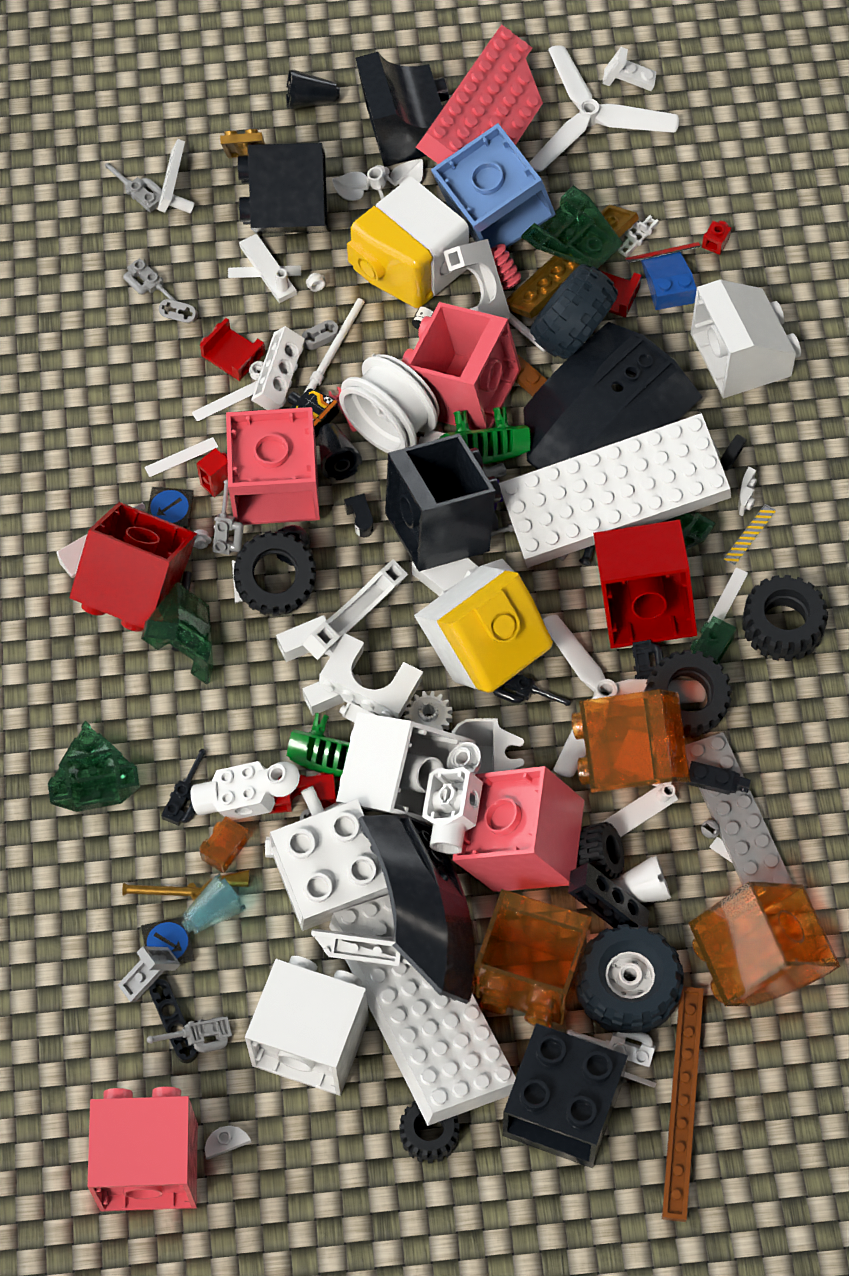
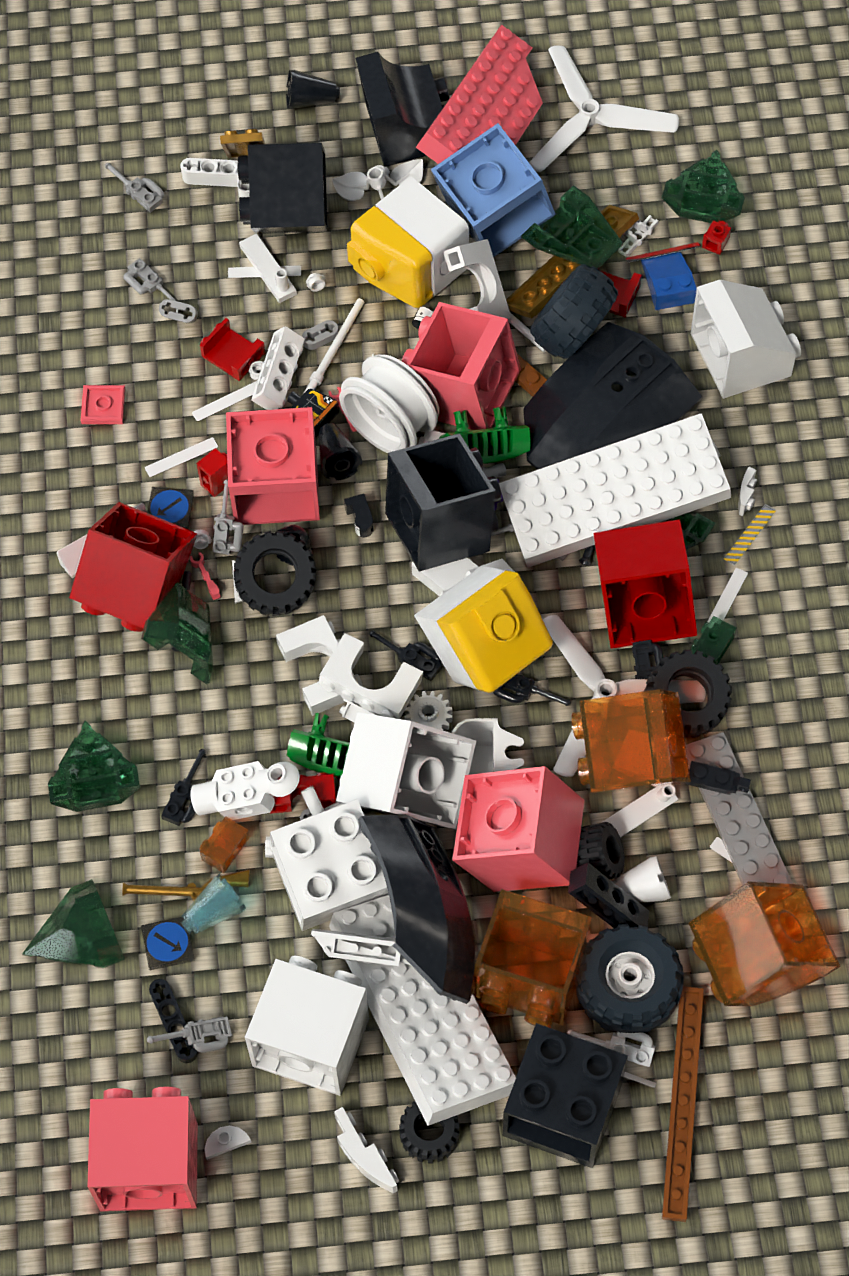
(78, 931): none -> clear green wedge
(103, 404): none -> coral tile
(152, 964): light grey bracket -> none
(167, 197): white piece -> none
(212, 587): none -> coral piece
(213, 173): none -> white beam
(355, 609): white arch -> none
(367, 1160): none -> white slope
(411, 656): none -> black piece
(453, 798): white brick -> none
(505, 267): coral piece -> none
(628, 71): white bracket -> none
(704, 192): none -> clear green wedge
(707, 833): light grey hinge -> none
(732, 452): black tyre -> none
(792, 594): black tyre -> none

